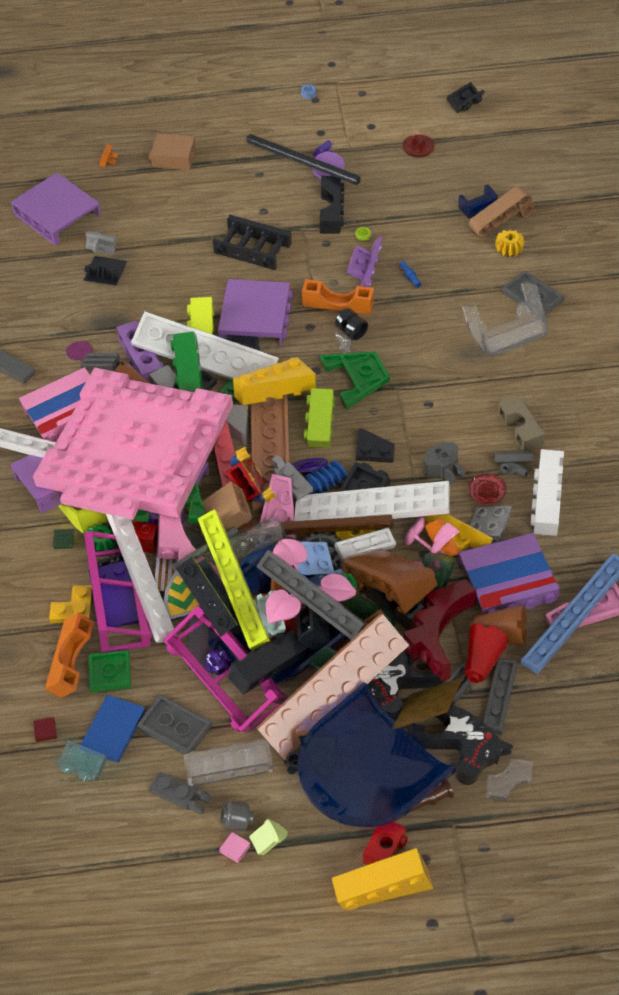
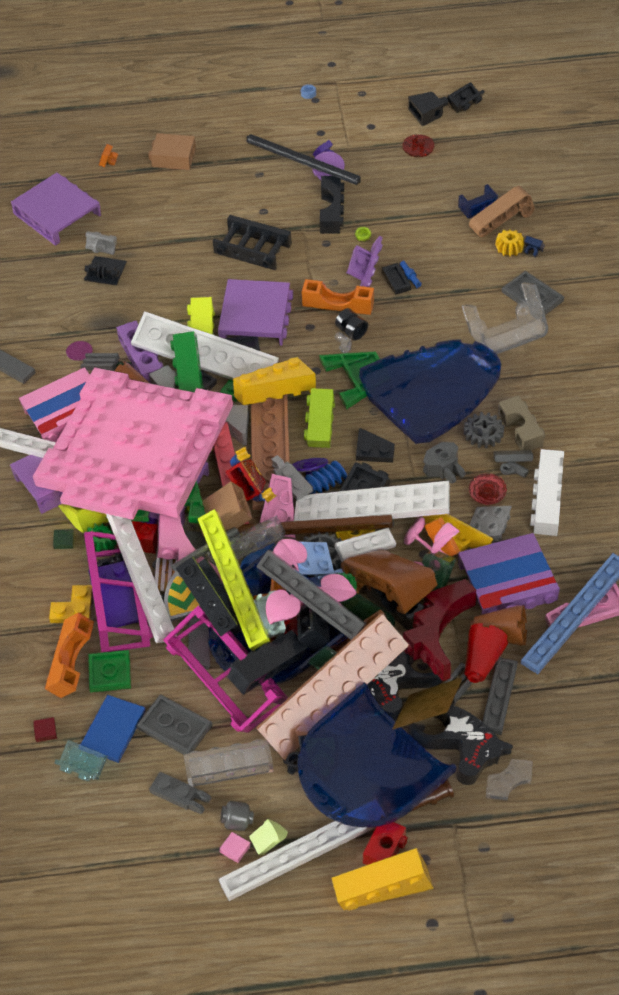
(217, 662): dark purple gear -> none
(288, 858): none -> white plate
(396, 278): none -> black tile
(426, 107): none -> black torso
(431, 387): none -> clear blue windscreen
(483, 430): none -> dark grey gear
(533, 244): none -> dark blue tile

